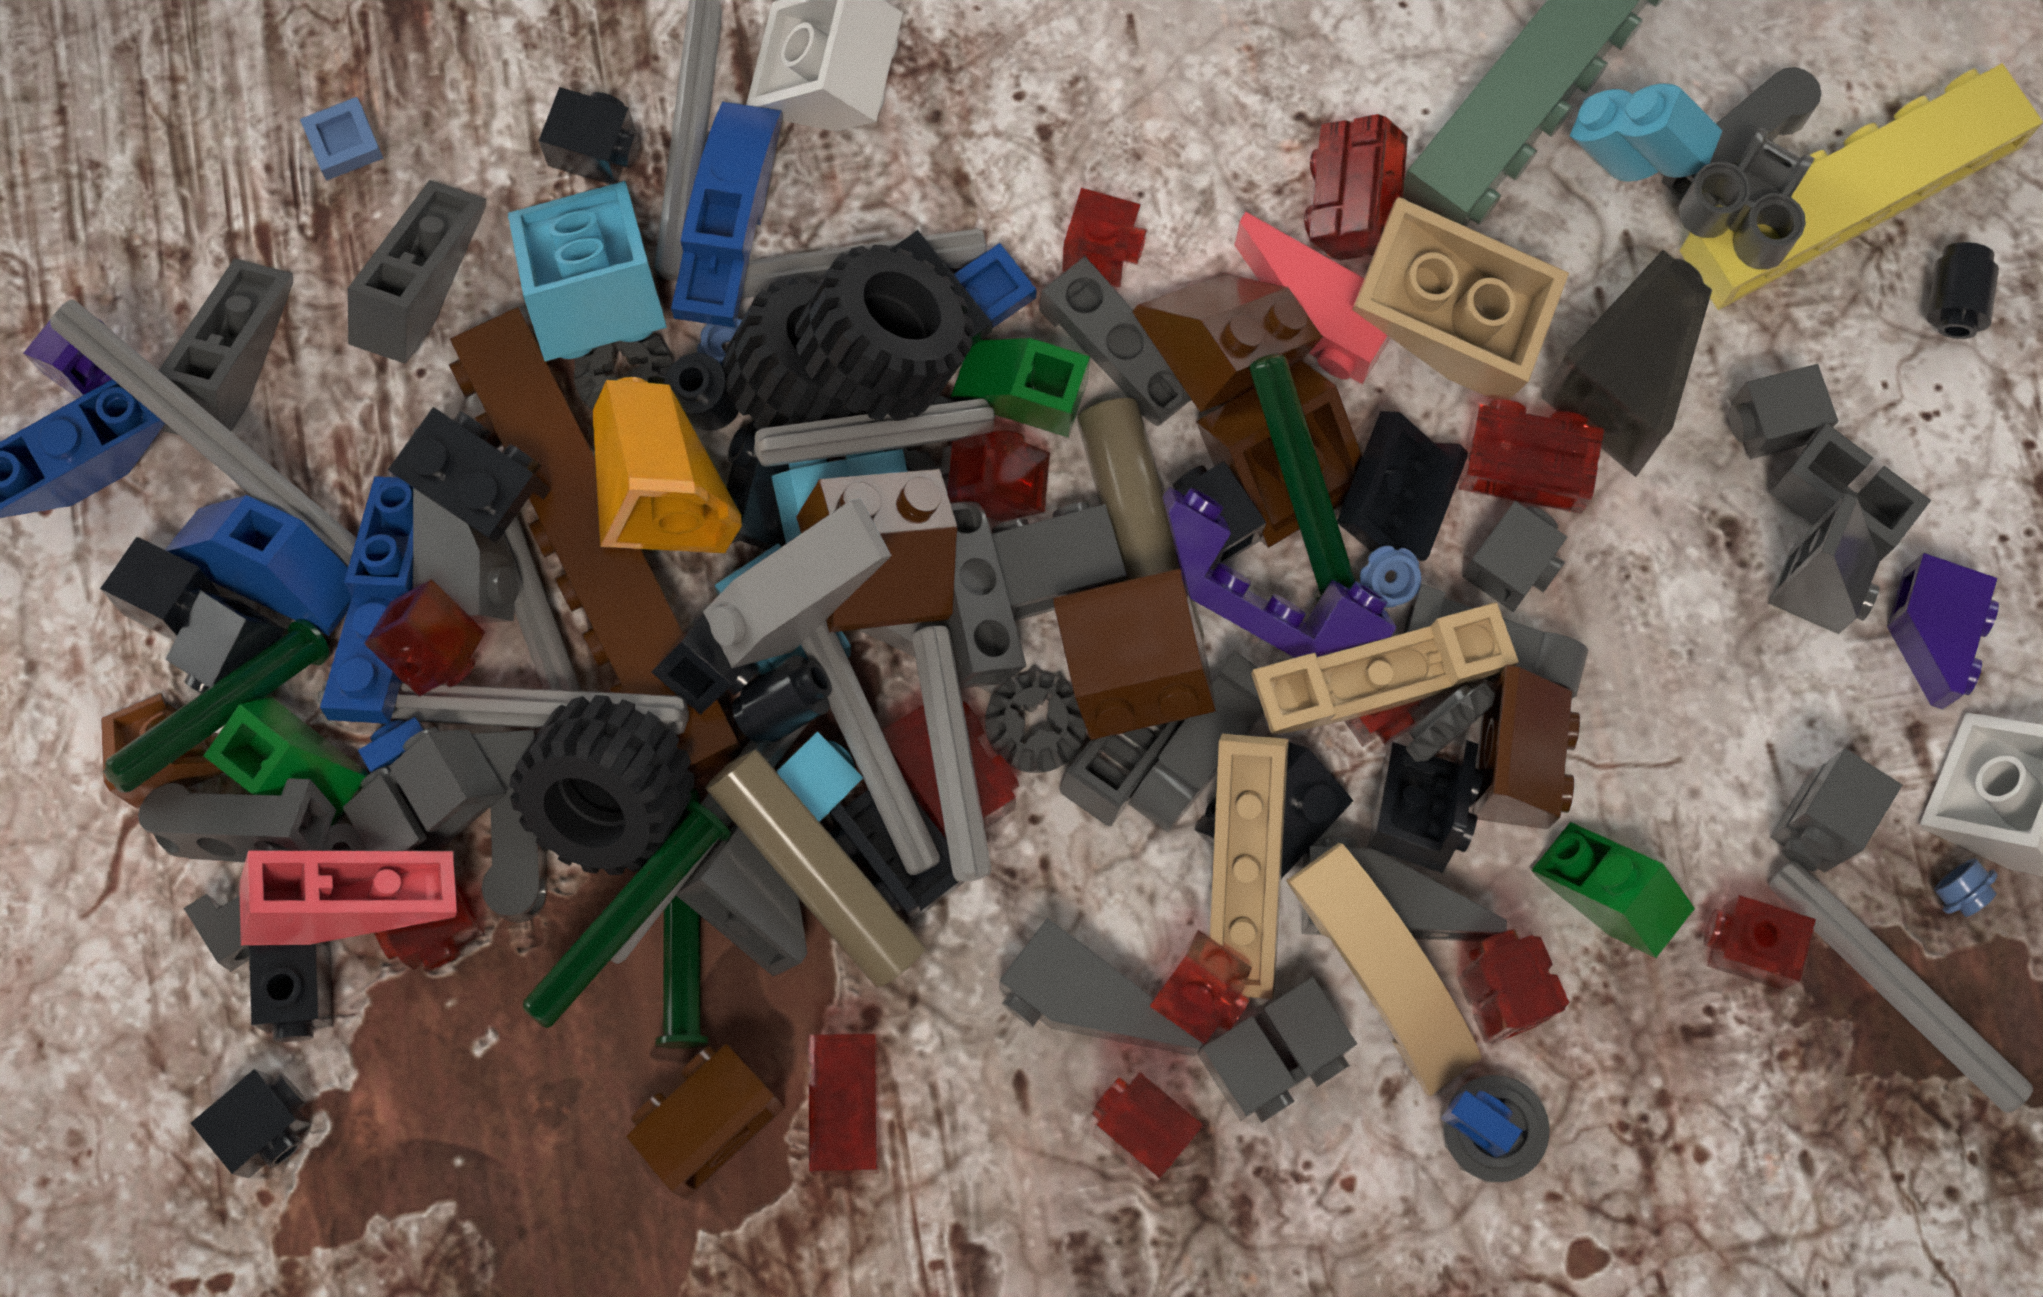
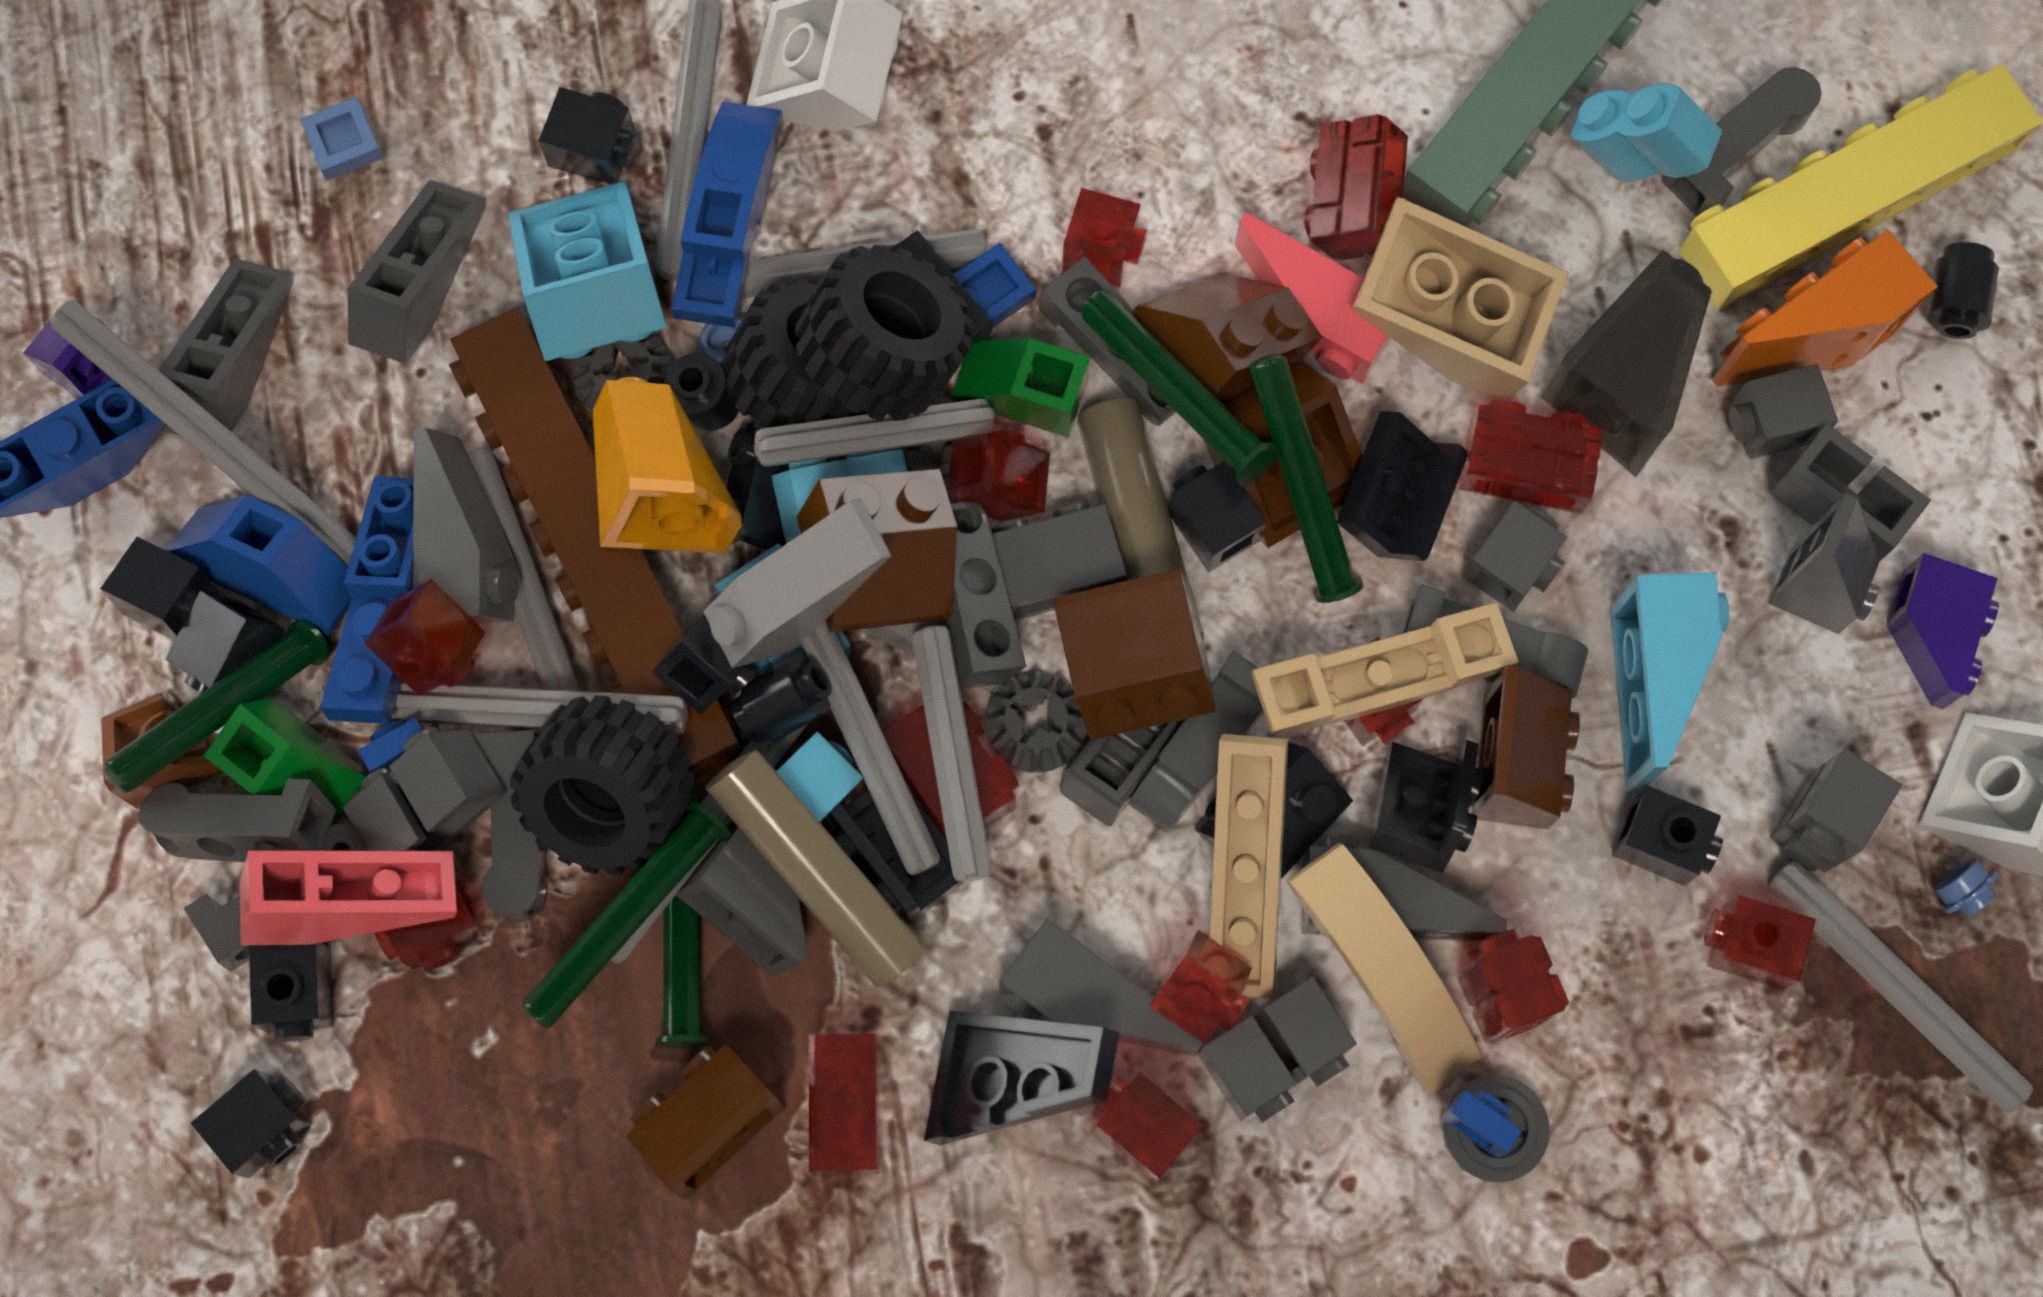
(468, 475): black bracket -> none
(1015, 1072): none -> black wing
(1178, 387): none -> dark green axle
(1337, 623): dark purple slope -> none
(1407, 574): medium blue plate -> none
(1449, 720): dark grey gear -> none
(1615, 888): green slope -> none
(1662, 651): none -> medium azure slope
(1669, 836): none -> black brick
(1754, 193): dark grey piece -> none
(1833, 316): none -> orange slope

